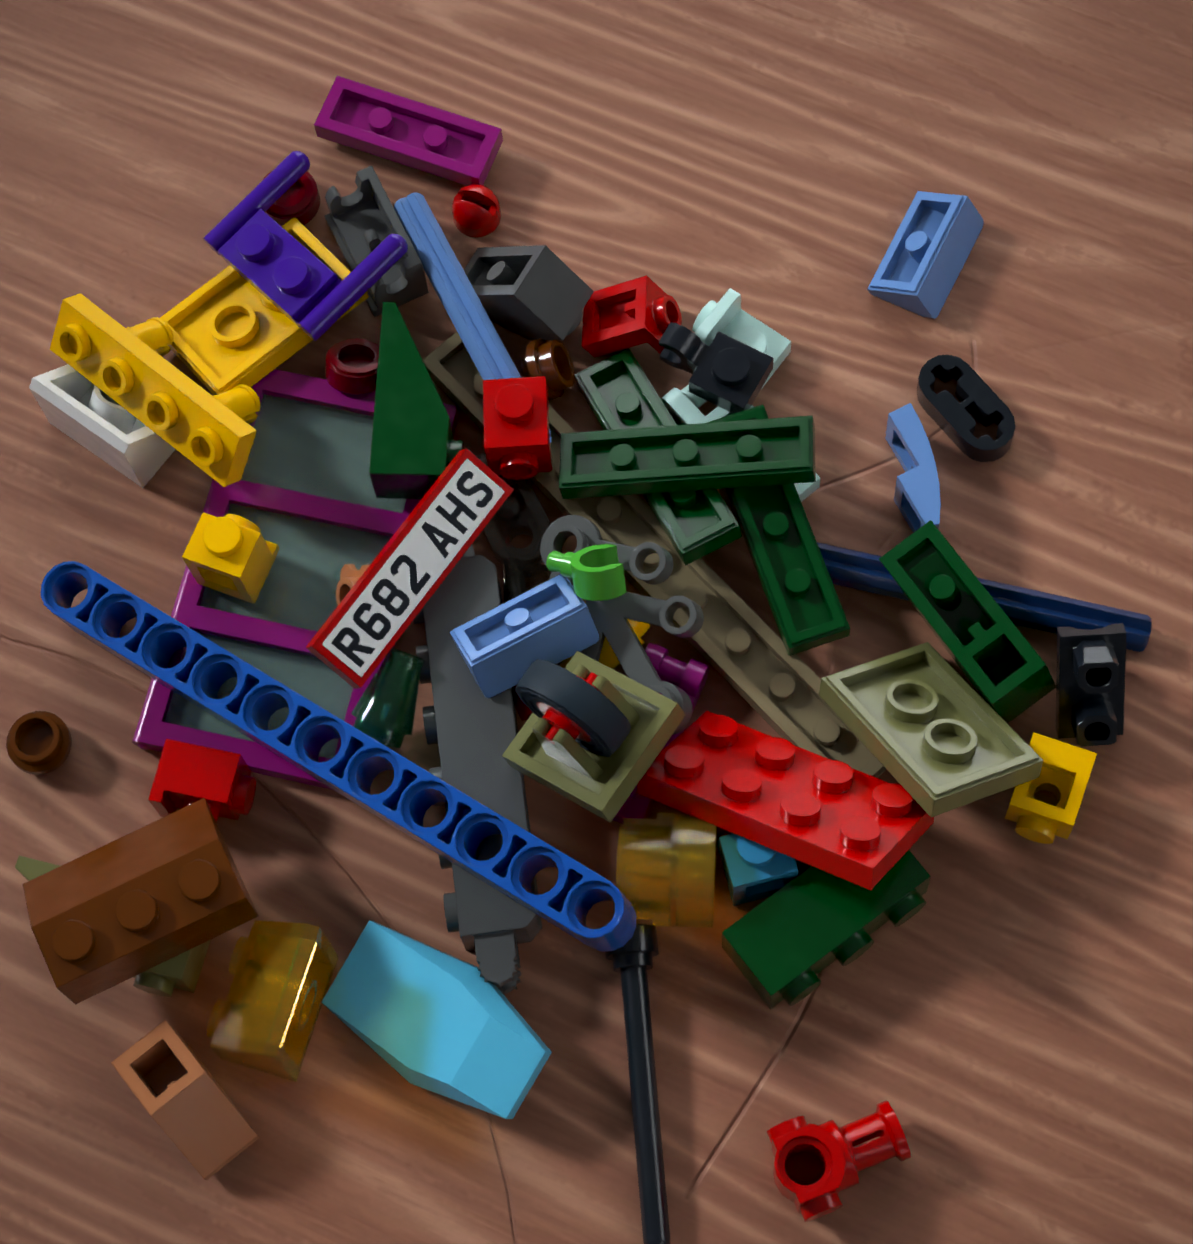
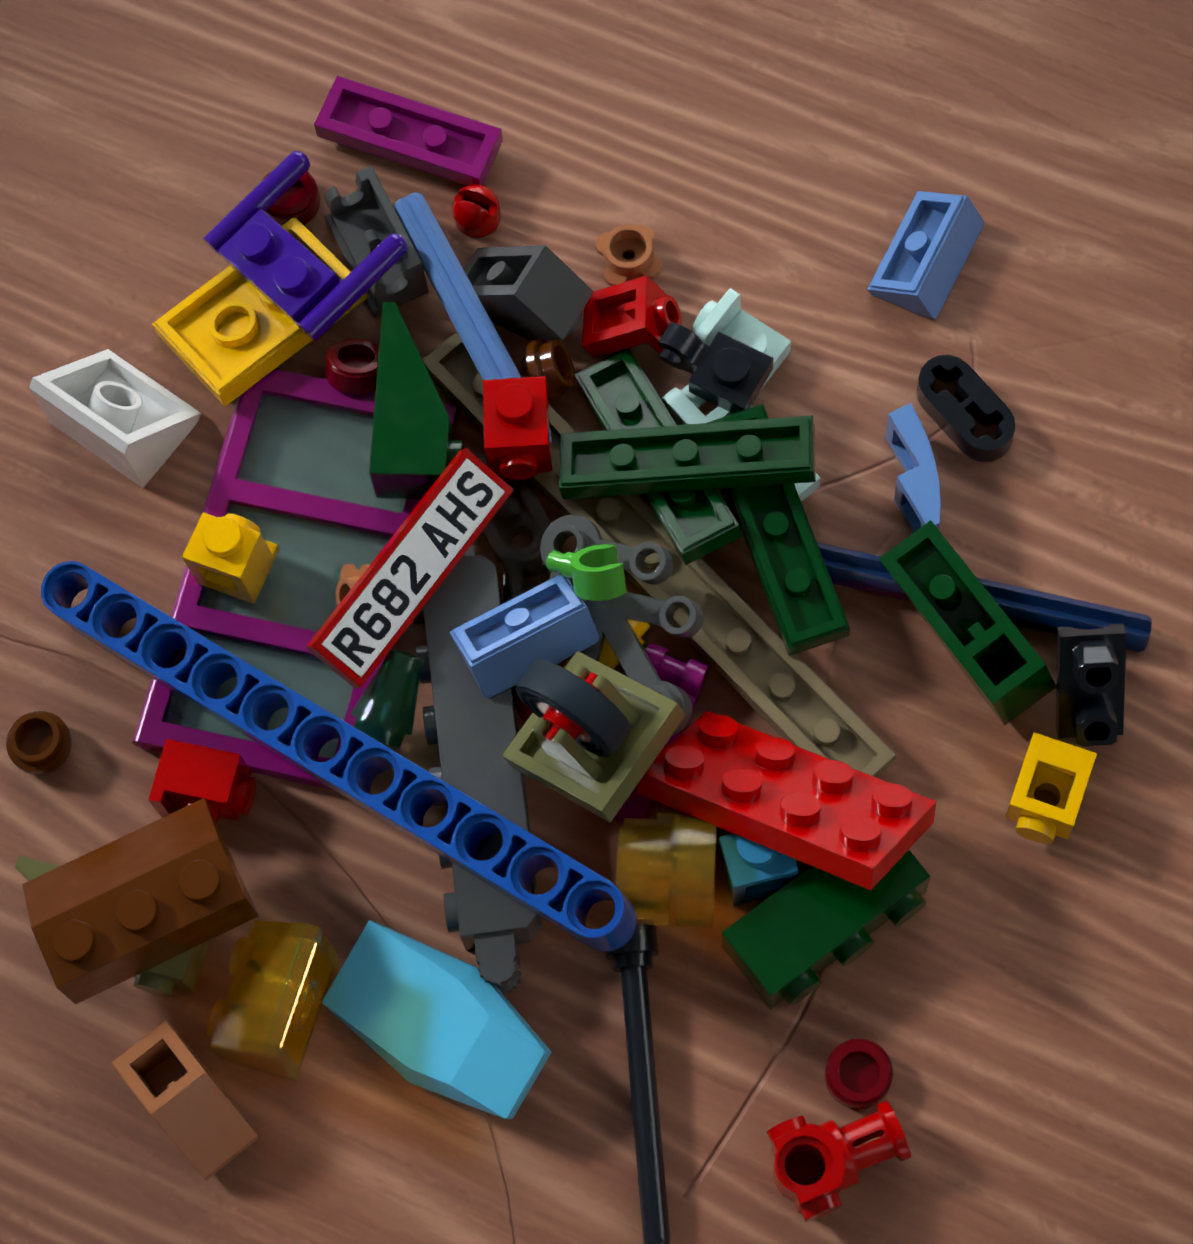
(135, 375): yellow plate -> none
(625, 239): none -> nougat plate
(858, 1073): none -> dark red tile
(930, 729): olive tile -> none

